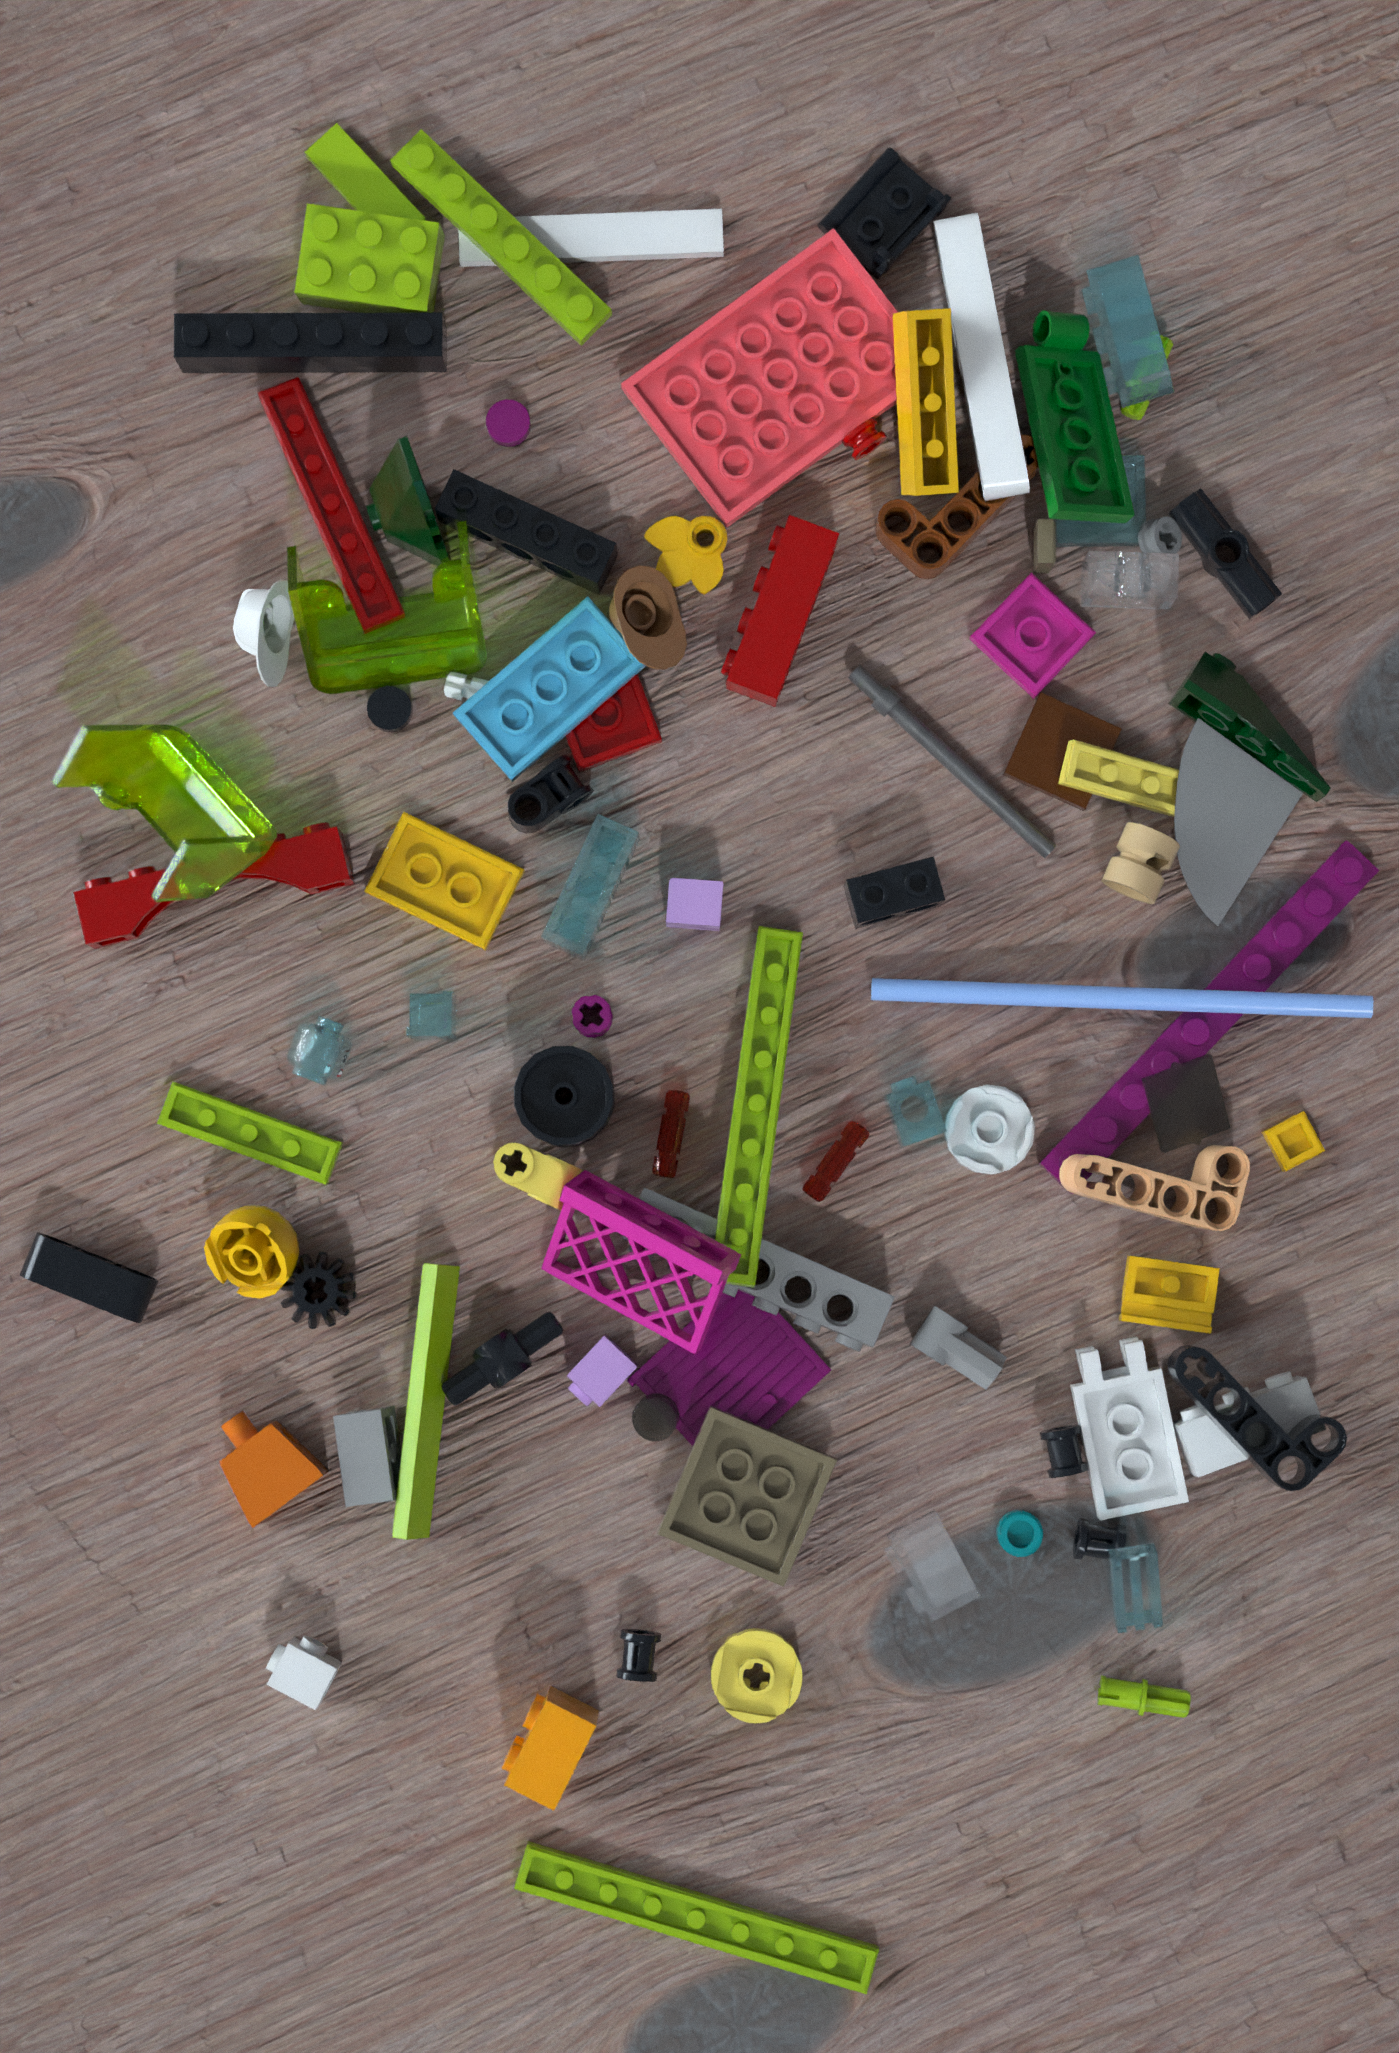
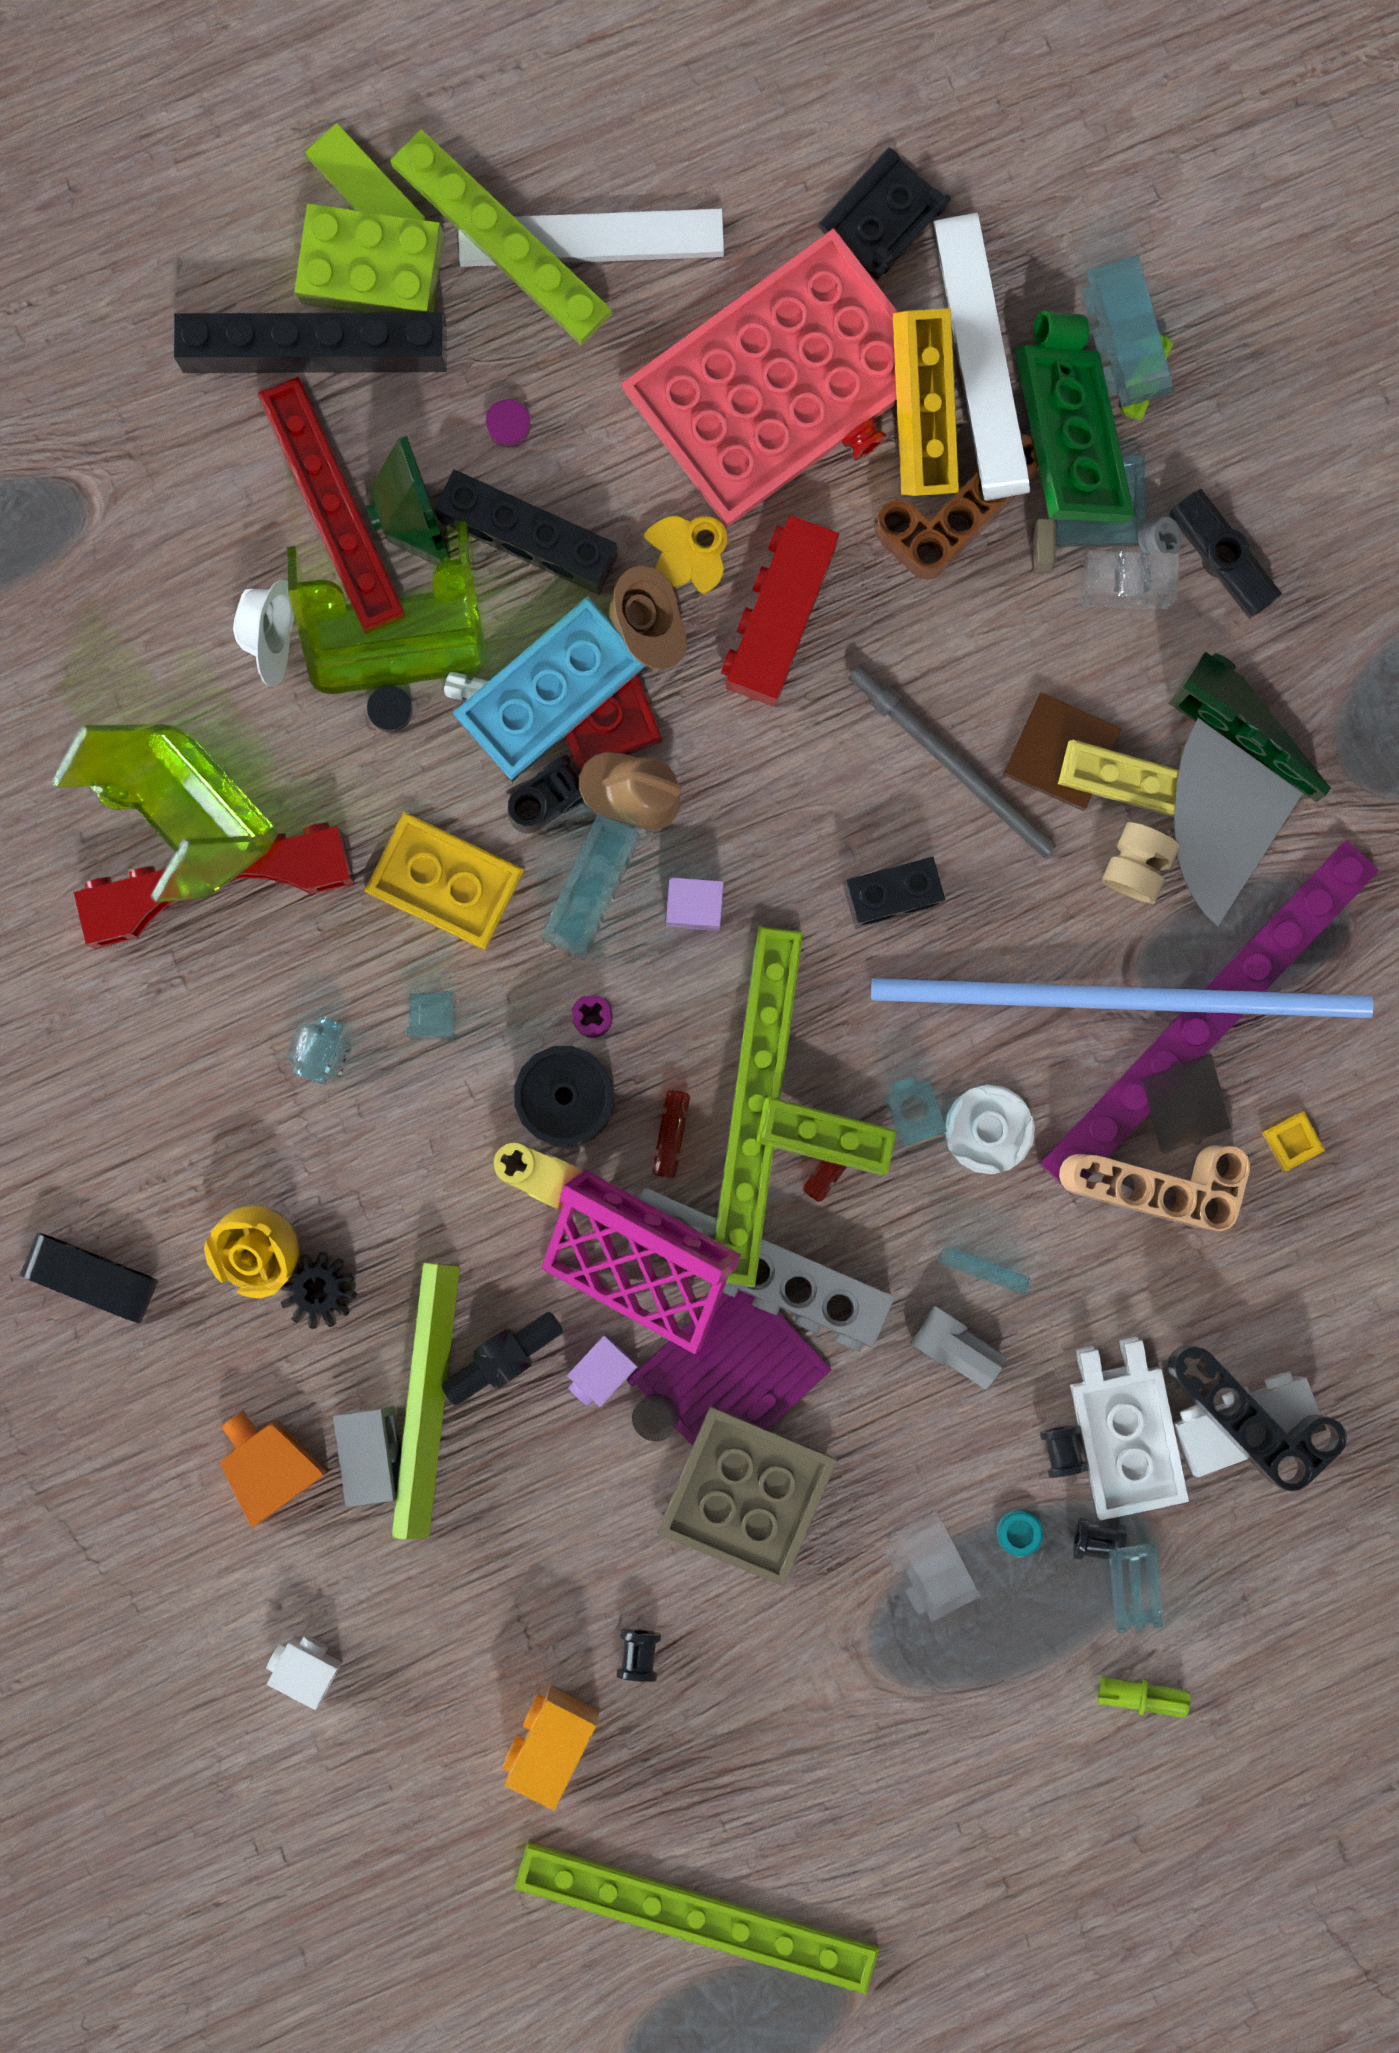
(250, 1133): lime tile -> none
(631, 789): none -> medium nougat piece
(772, 1696): light yellow plate -> none
(826, 1136): none -> lime tile
(984, 1270): none -> clear light blue tile
(1032, 635): dark pink tile -> none
(1169, 1294): yellow plate -> none

